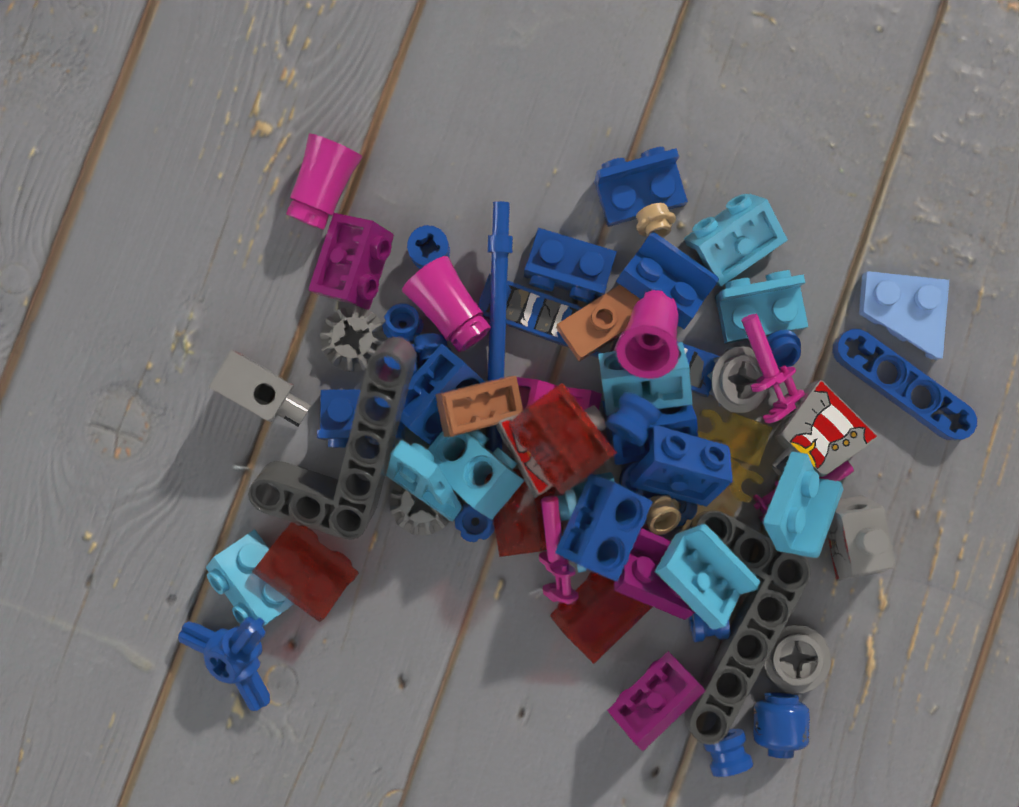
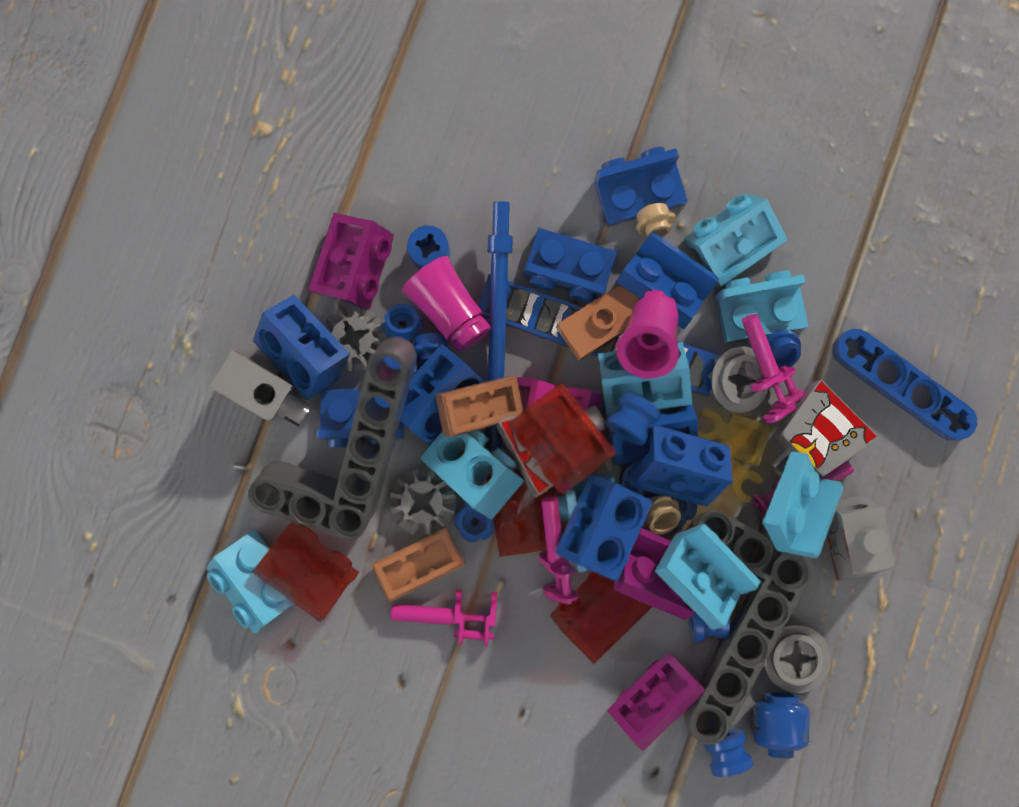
(232, 656): blue bush -> none
(300, 346): none -> blue brick
(321, 180): dark pink plant -> none
(417, 473): medium azure wing -> none
(418, 564): none -> nougat plate
(448, 616): none -> dark pink piece
(908, 308): light blue wing -> none

